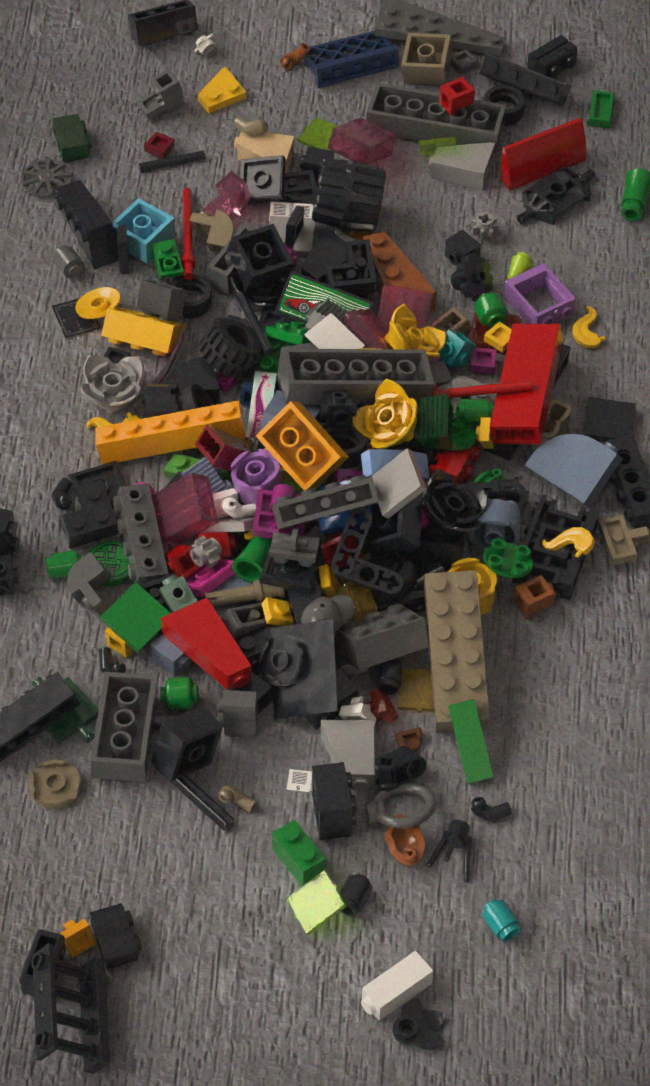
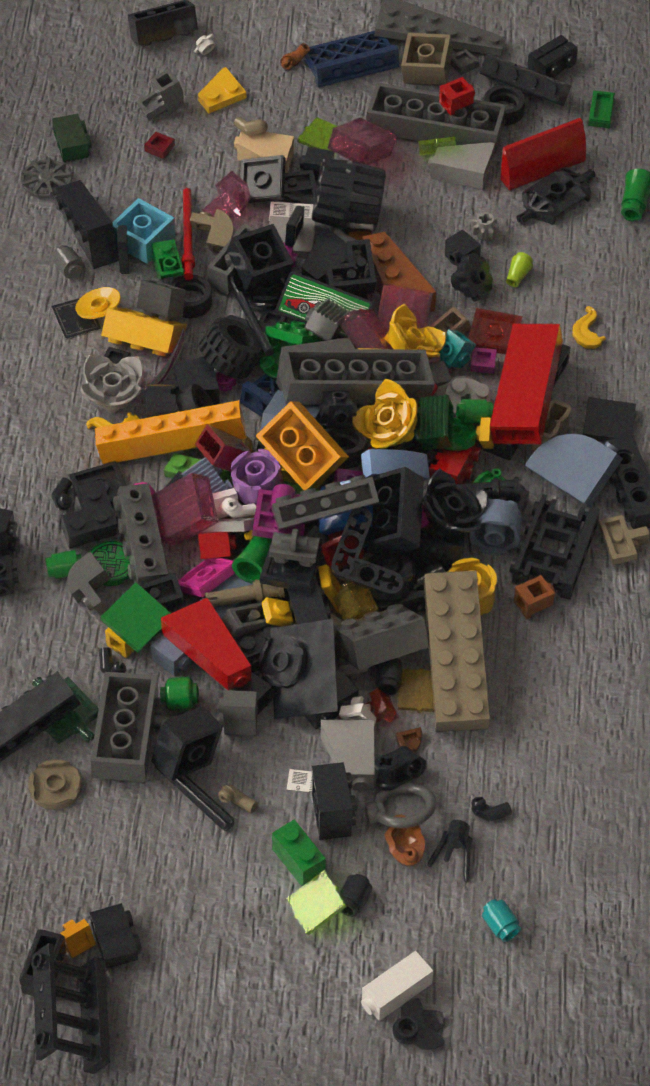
(167, 592): sand green brick -> none
(171, 161): black bar -> none
(178, 563): red brick -> none
(206, 552): light grey gear -> none
(261, 396): sticker -> none
(332, 335): white sticker -> none
(338, 608): dark grey cap -> none
(398, 483): light grey tile -> none
(470, 741): green tile -> none
(486, 389): red bar -> none
(490, 309): green head -> none
(498, 336): yellow plate -> none
(508, 559): green dish -> none
(532, 280): medium lavender window -> none
(576, 535): yellow piece -> none

